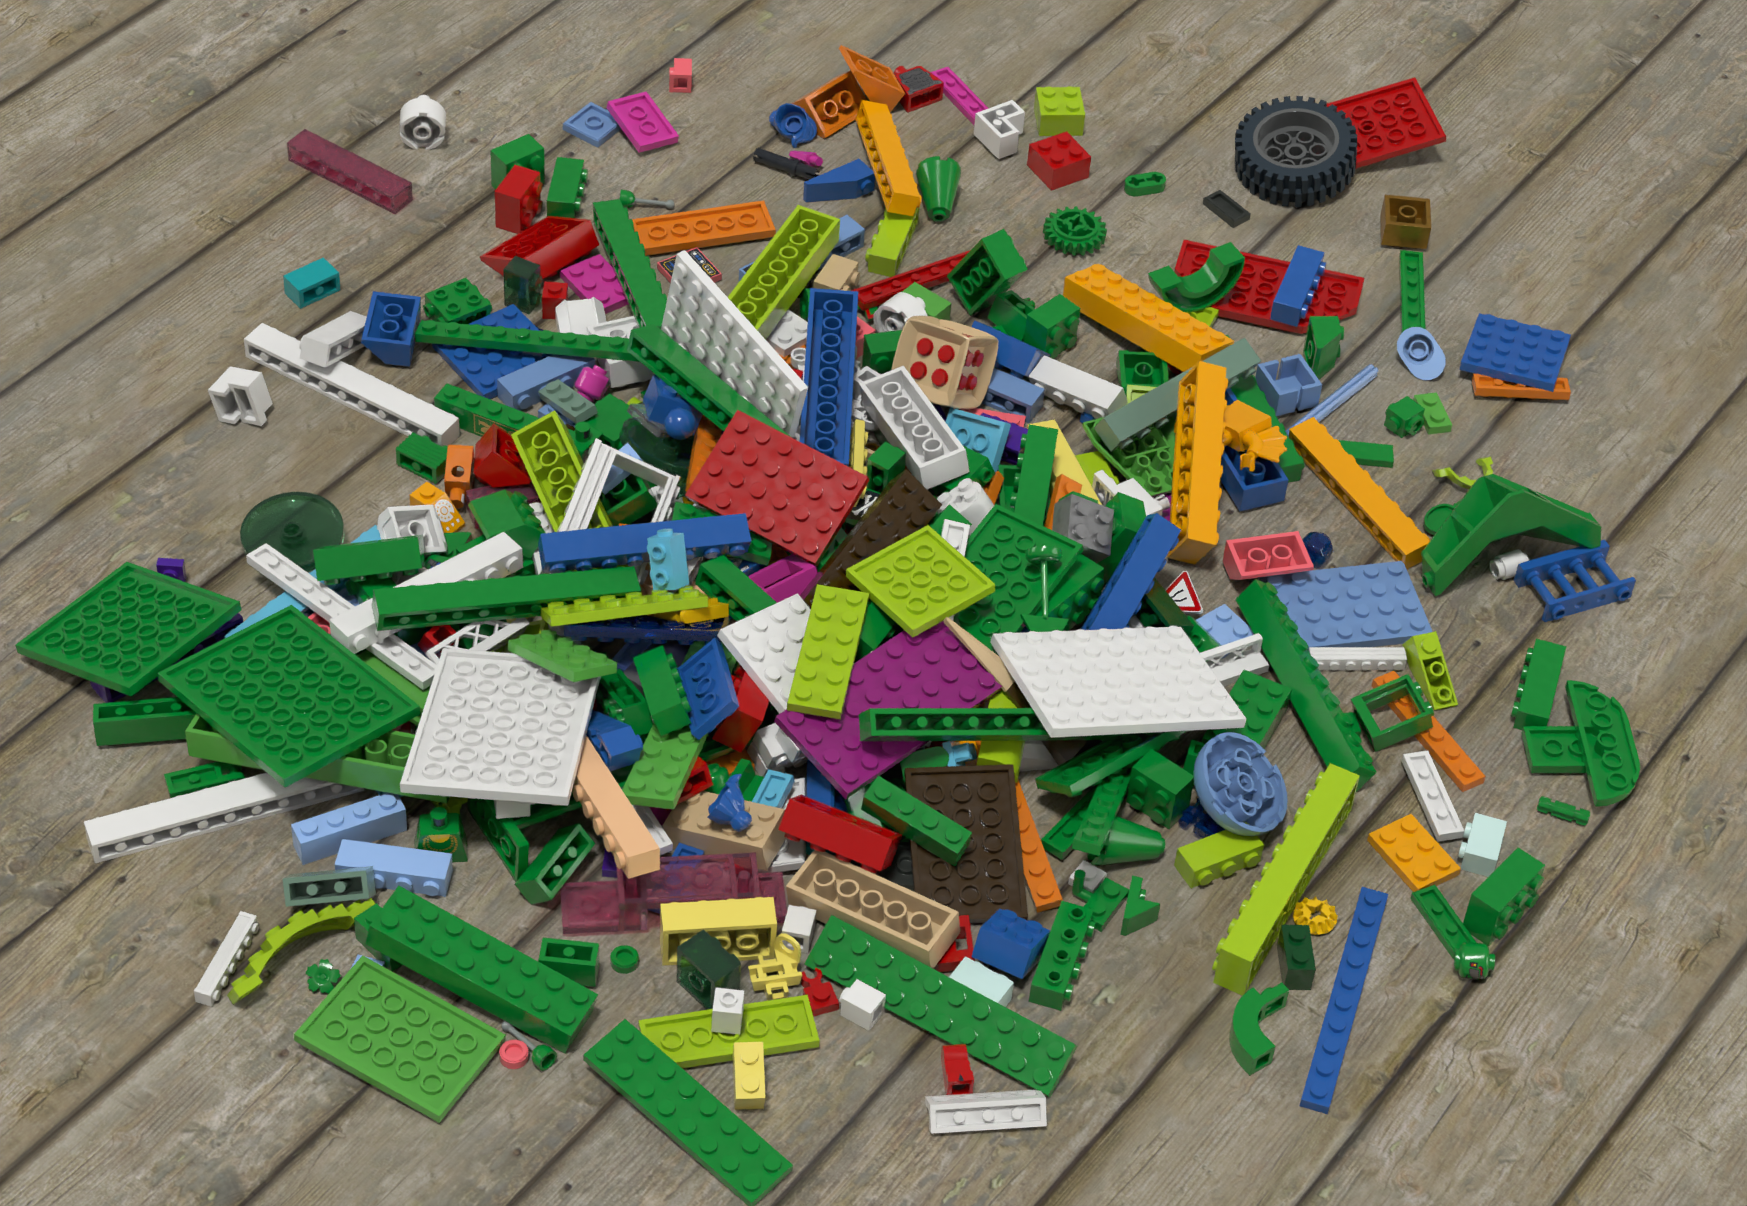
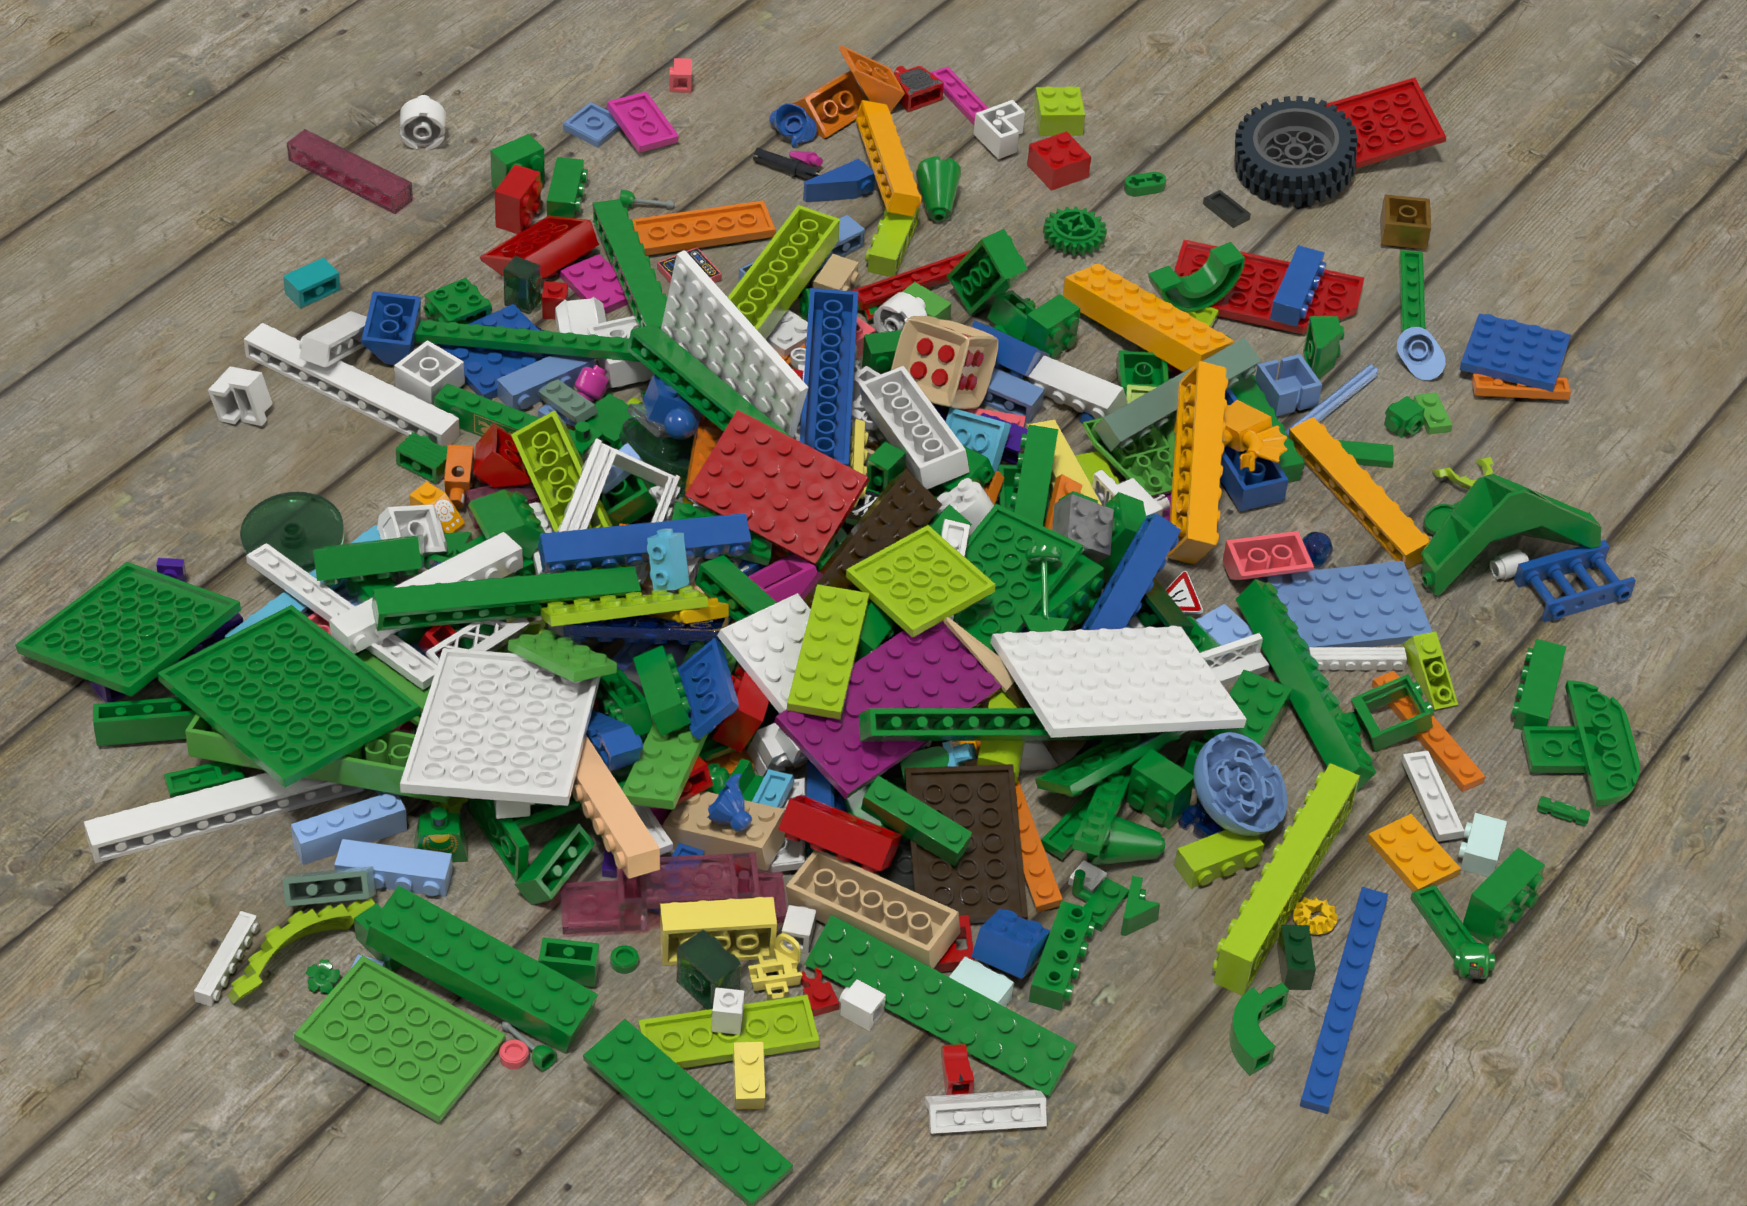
(427, 372): none -> white brick

